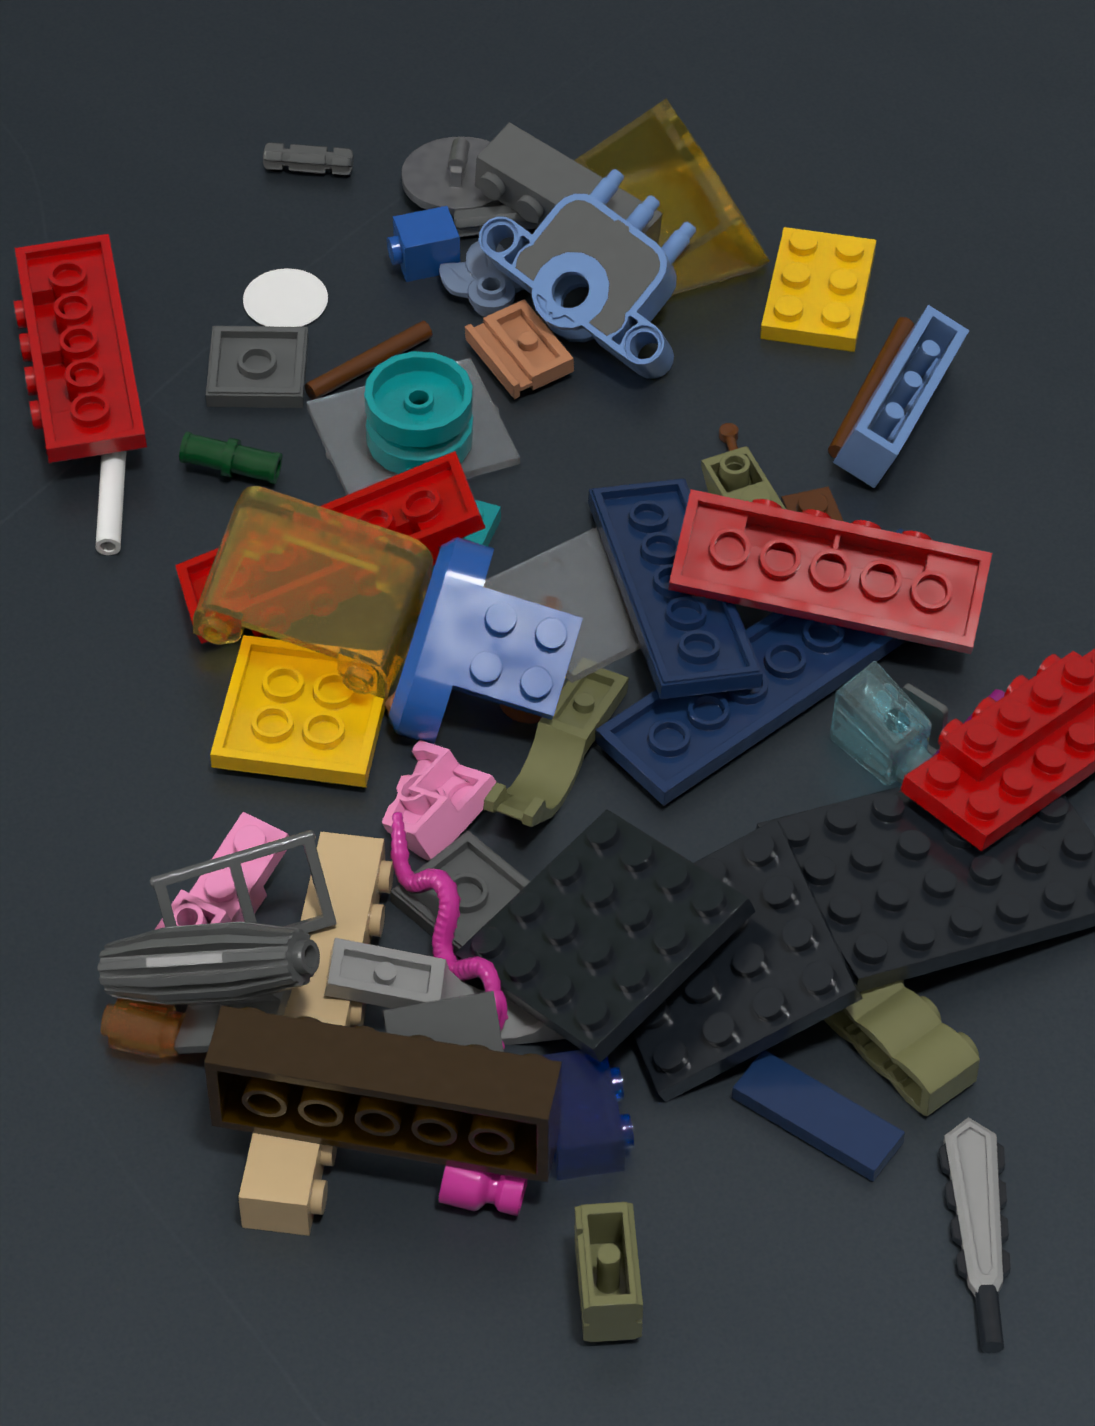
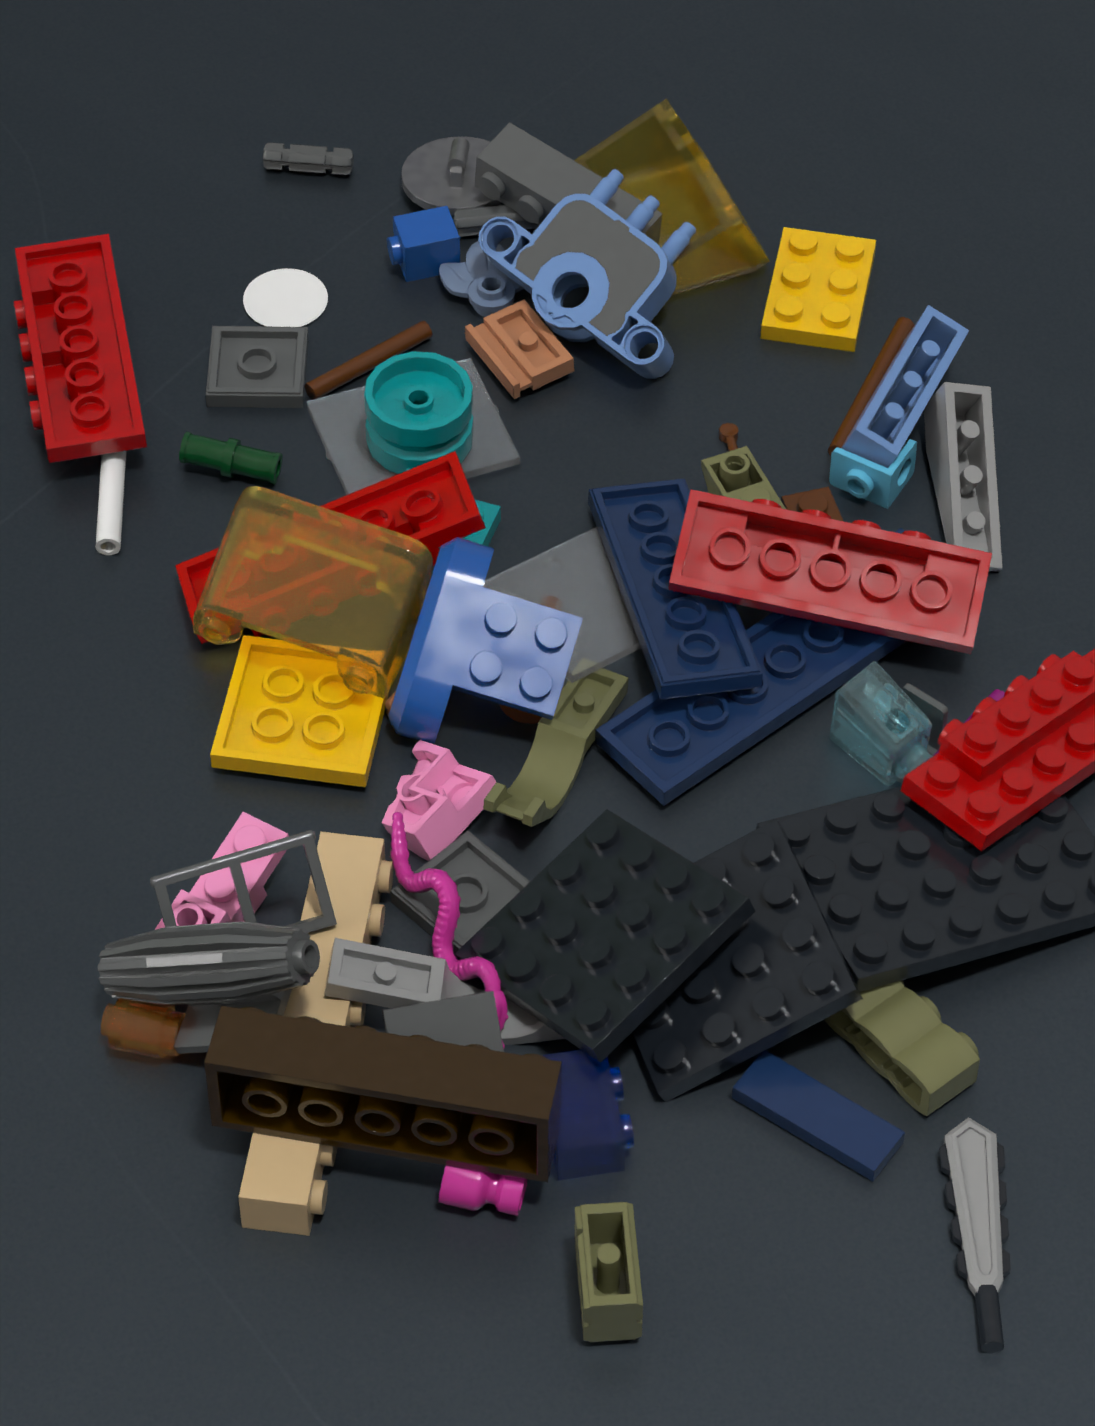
(870, 480): none -> medium azure bracket
(964, 466): none -> light grey slope

